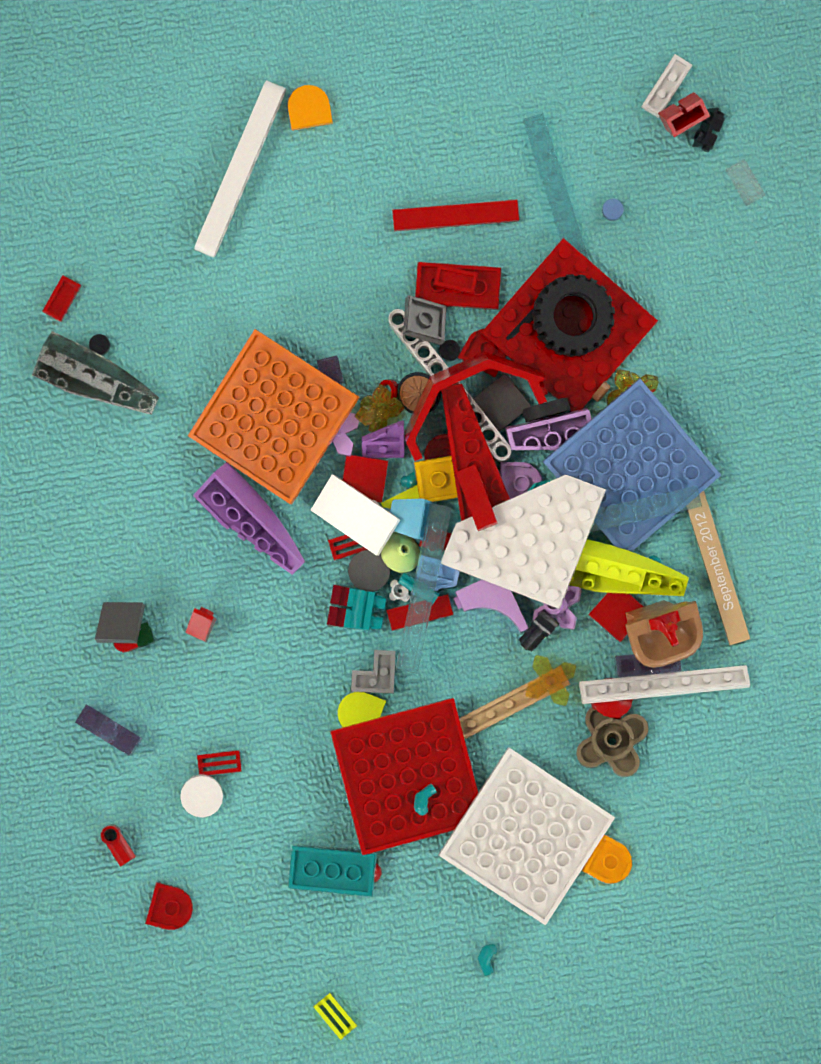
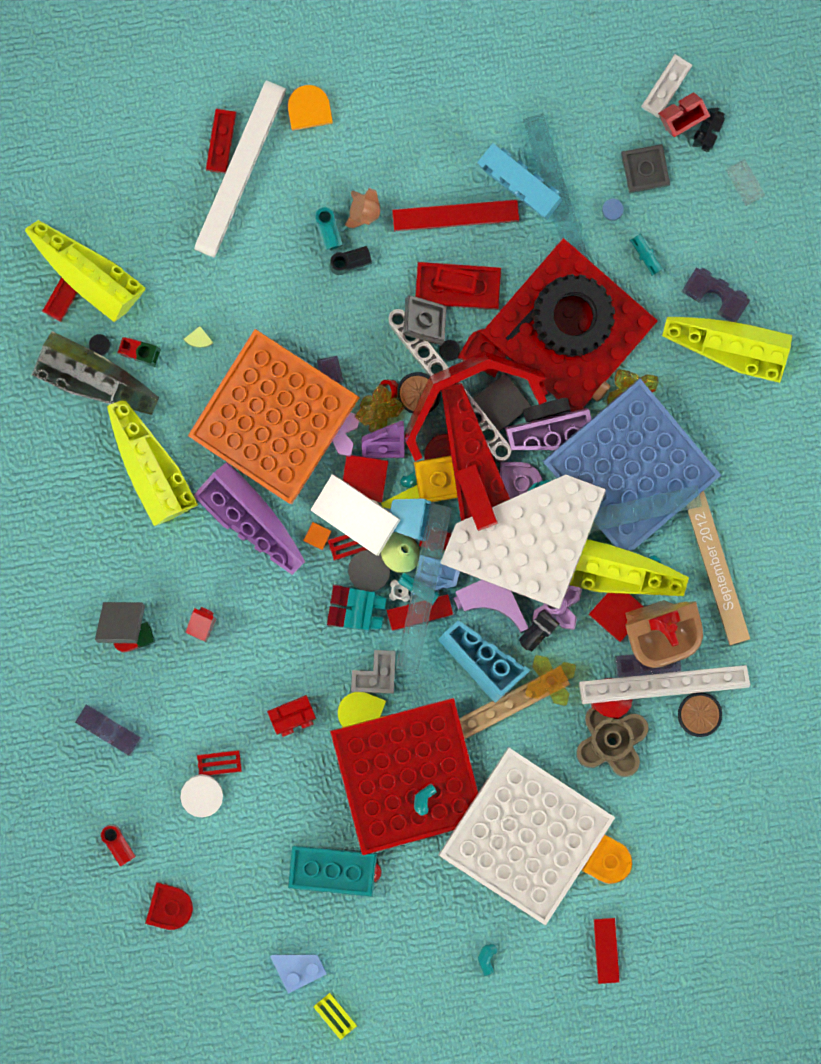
(87, 272): none -> neon yellow wedge
(139, 351): none -> leg
(149, 467): none -> neon yellow wedge
(198, 338): none -> yellowish green tile
(221, 141): none -> red tile
(291, 715): none -> red brick
(298, 969): none -> light blue wing
(317, 536): none -> orange tile
(329, 230): none -> teal piece
(353, 259): none -> black piece
(363, 209): none -> nougat piece
(483, 661): none -> medium azure wedge
(519, 181): none -> medium azure wedge
(606, 950): none -> red tile
(645, 168): none -> dark grey tile
(646, 254): none -> teal pin
(700, 714): none -> medium nougat wheel
(732, 301): none -> clear purple arch
(733, 344): none -> neon yellow wedge

